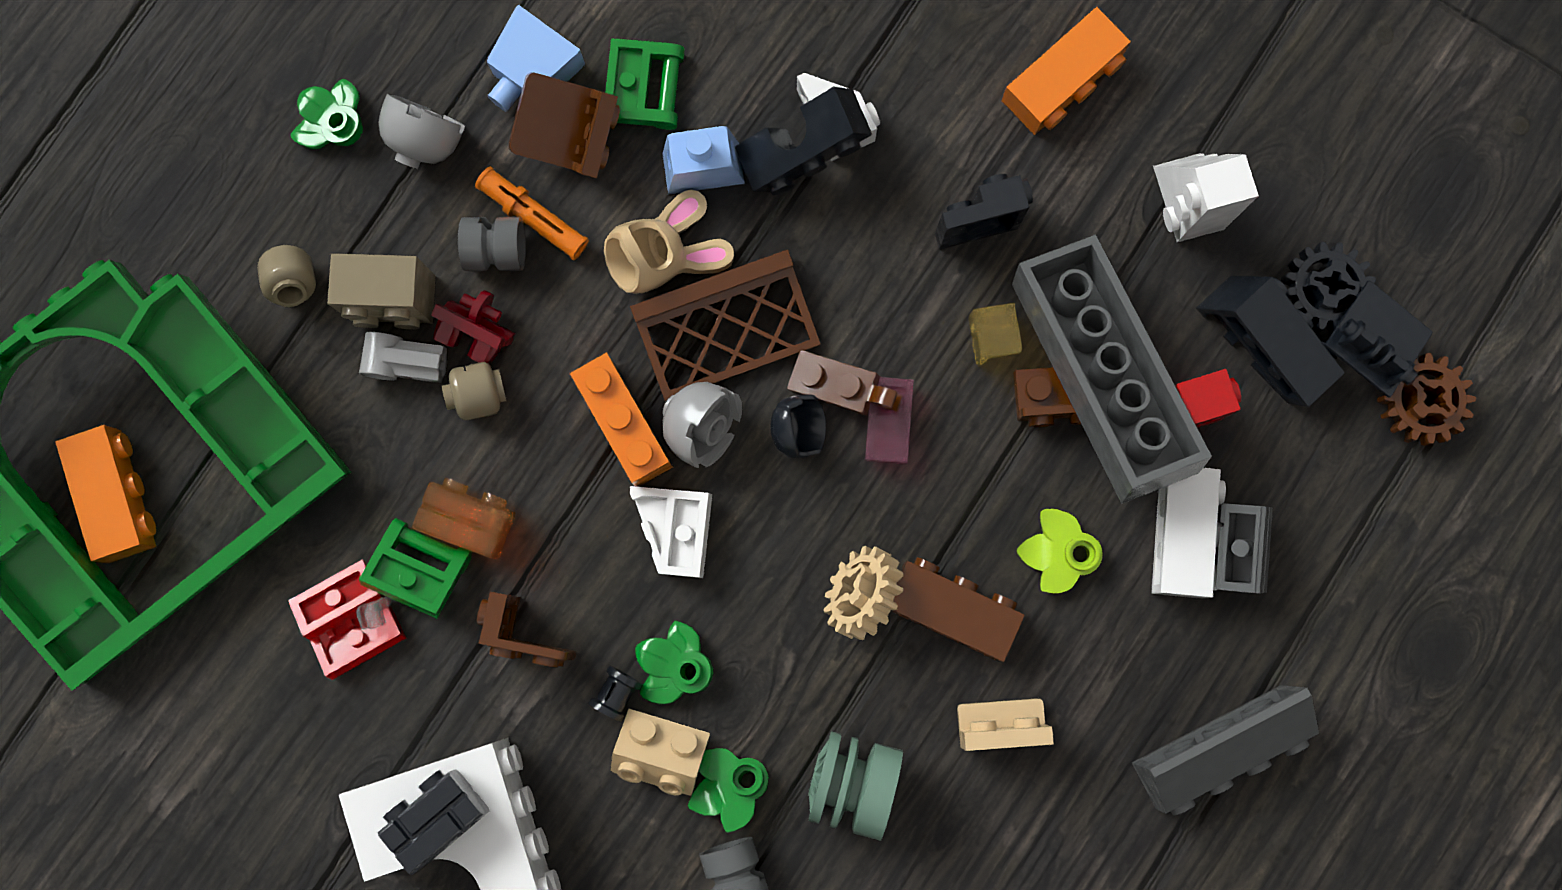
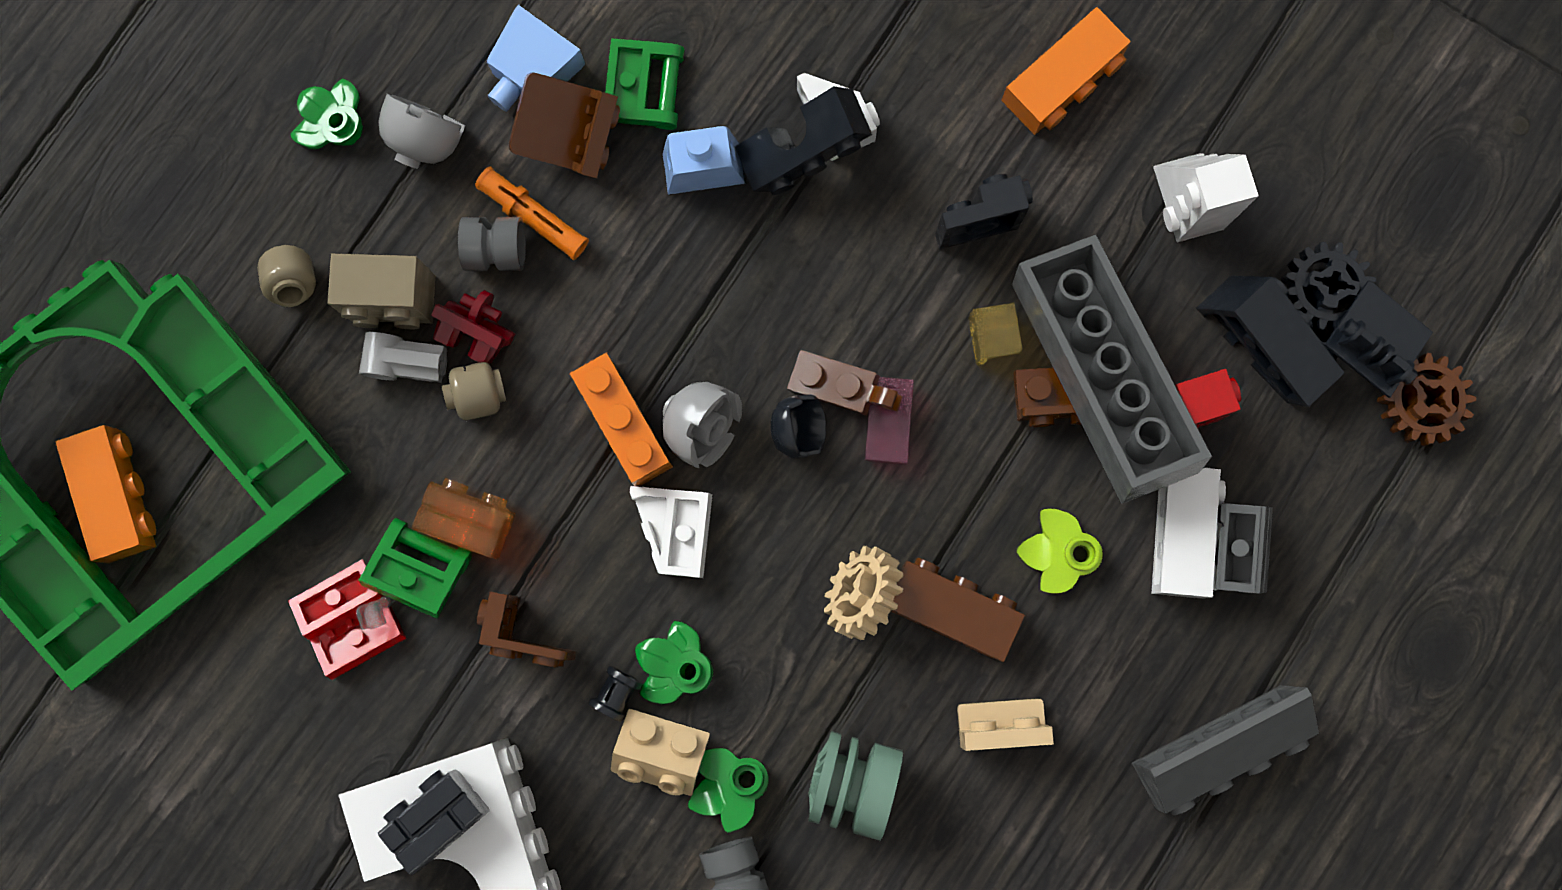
(651, 253): tan piece -> none
(715, 290): reddish brown fence -> none

